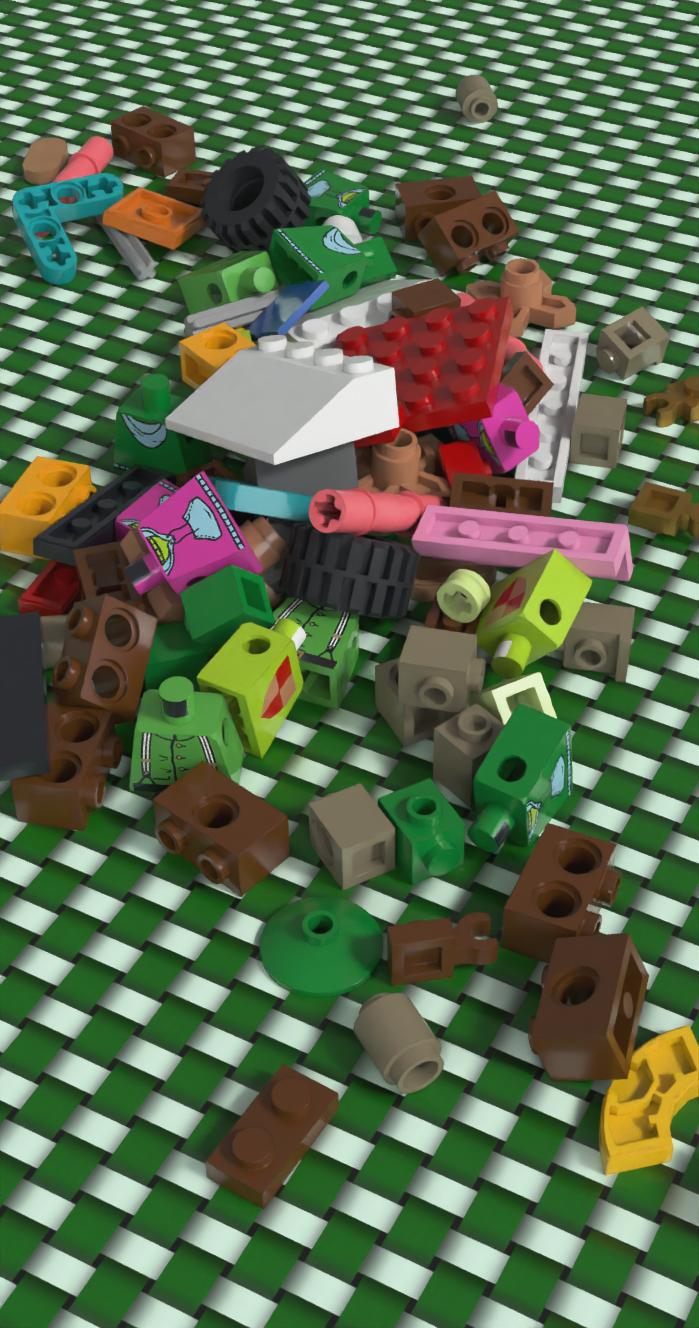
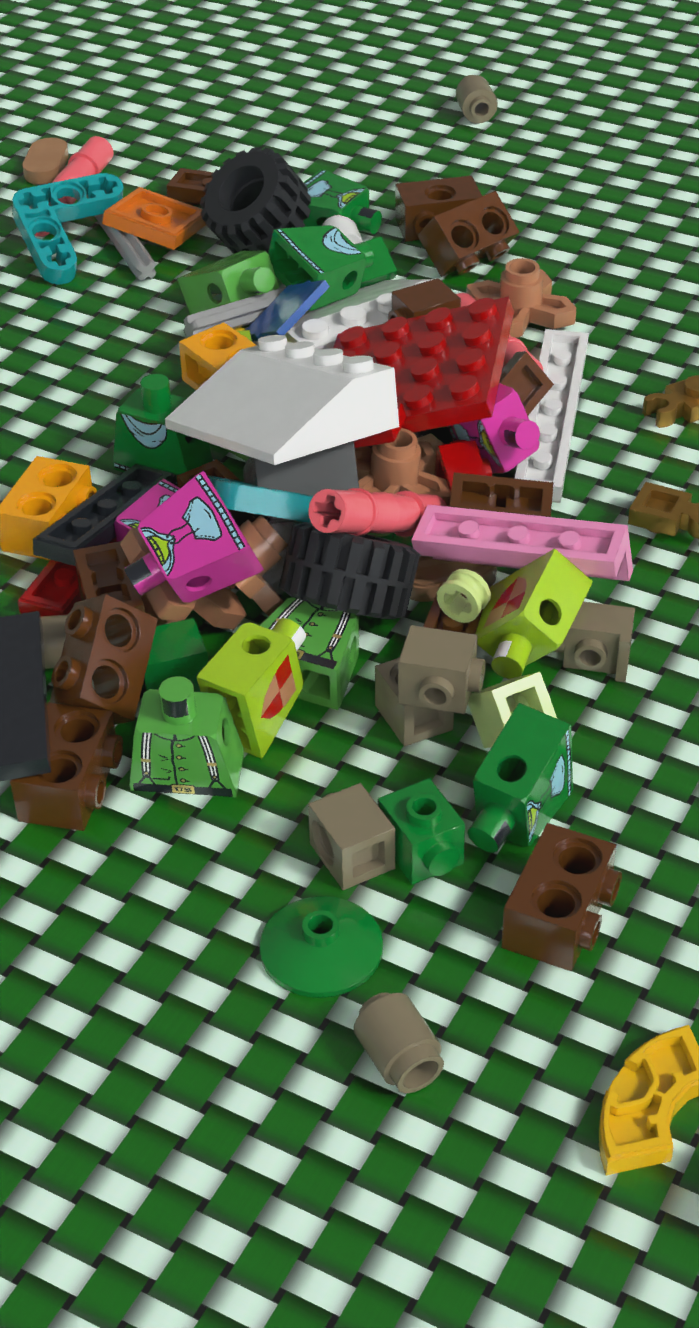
(153, 141): reddish brown brick -> none
(221, 828): reddish brown brick -> none
(224, 603): green brick -> none
(272, 1136): reddish brown plate -> none
(432, 948): reddish brown plate -> none
(461, 749): dark tan brick -> none
(589, 1008): reddish brown brick -> none
(598, 430): dark tan brick -> none
(631, 344): dark tan brick -> none

